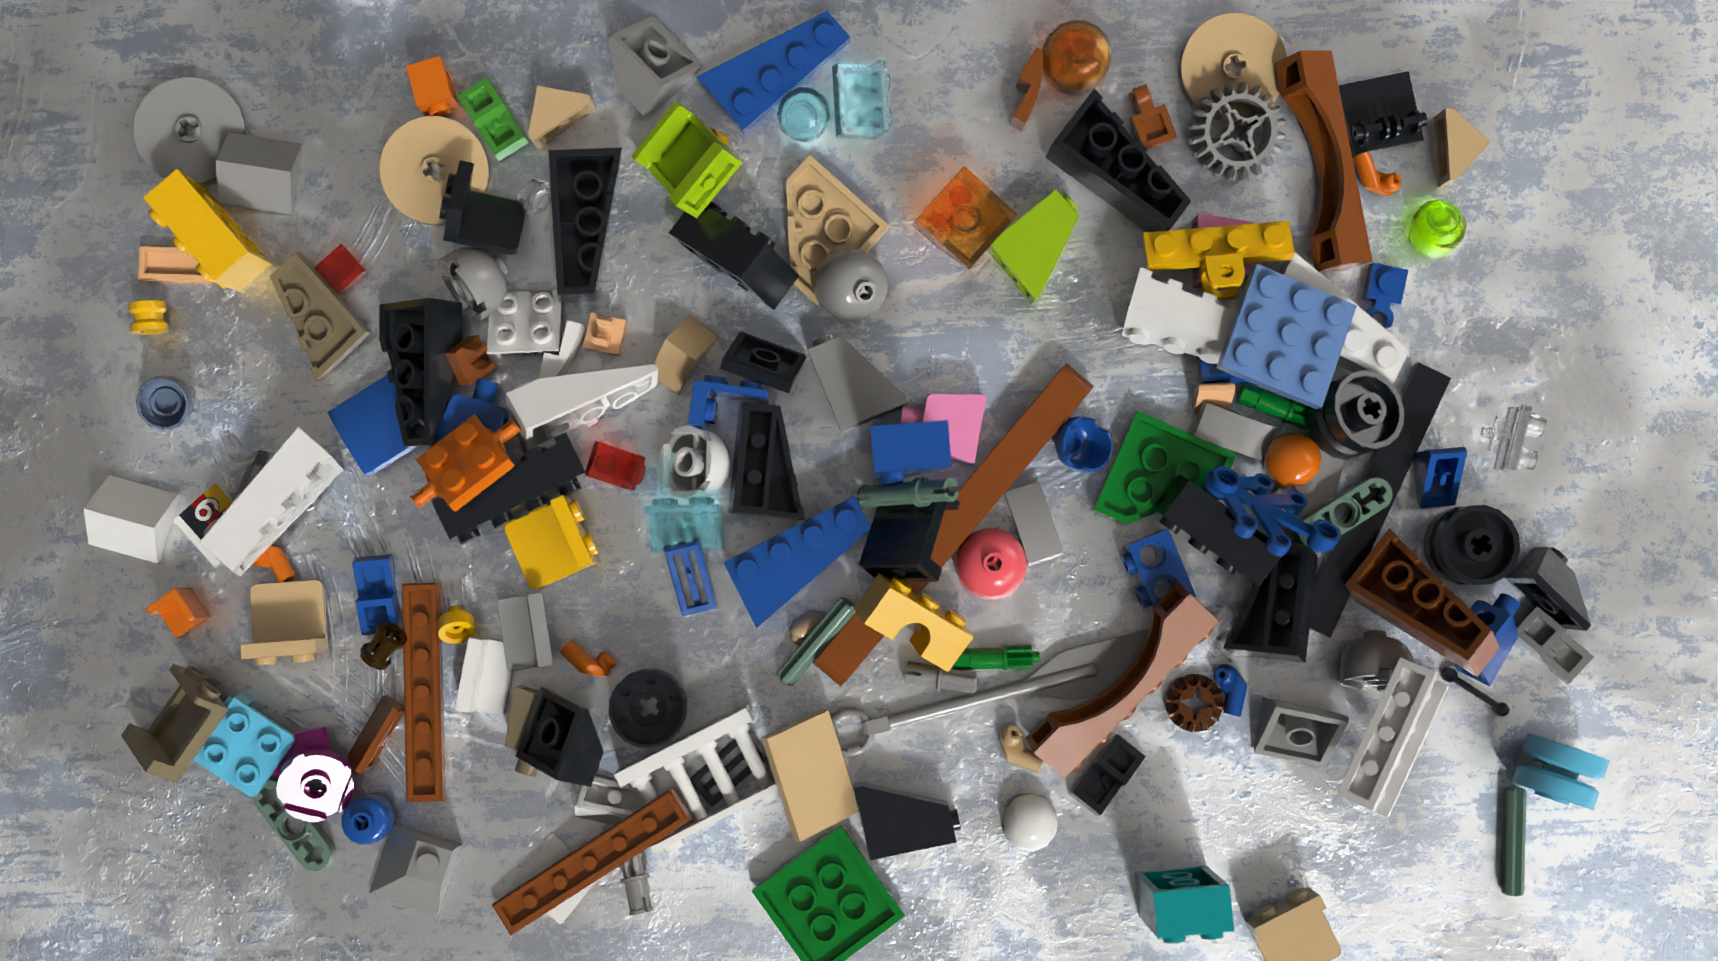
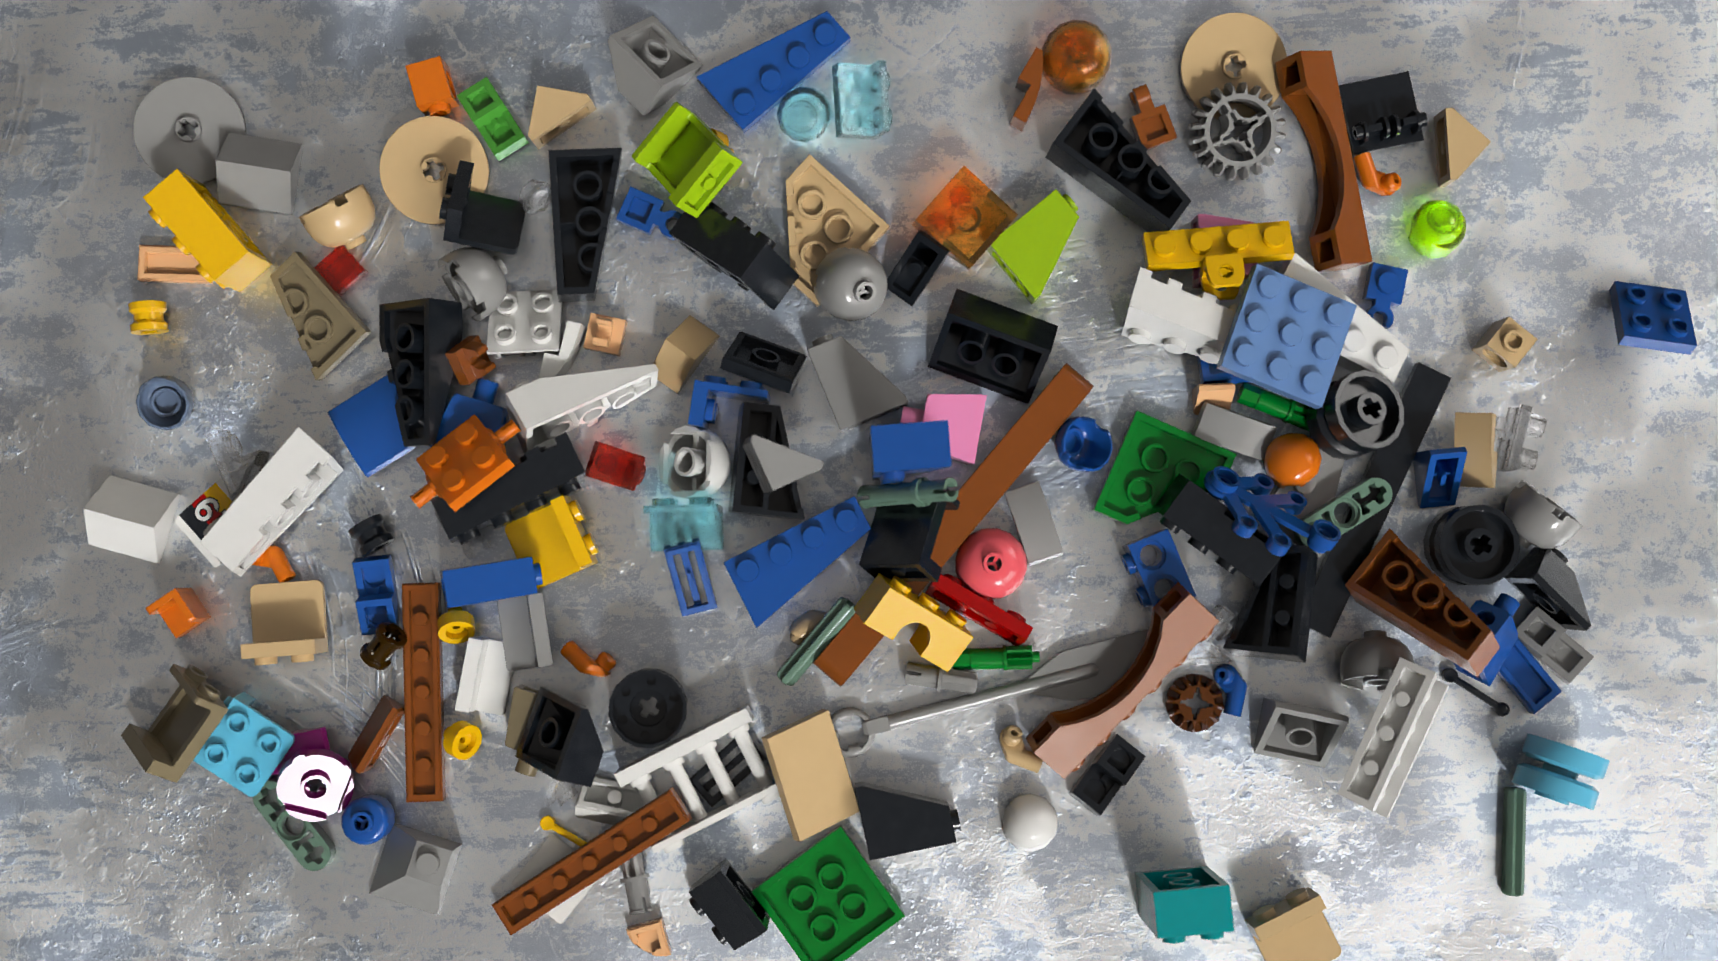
(341, 219): none -> tan cylinder
(371, 535): none -> black wheel
(462, 740): none -> yellow tile
(490, 581): none -> blue slope
(549, 822): none -> yellow hinge
(645, 212): none -> blue plate
(651, 937): none -> light nougat tile
(729, 906): none -> black slope
(777, 464): none -> light grey slope
(917, 267): none -> black slope
(980, 609): none -> red plate
(993, 346): none -> black slope
(1477, 434): none -> tan slope
(1504, 344): none -> tan brick
(1527, 679): none -> blue tile
(1539, 518): none -> light grey cylinder
(1652, 317): none -> blue plate

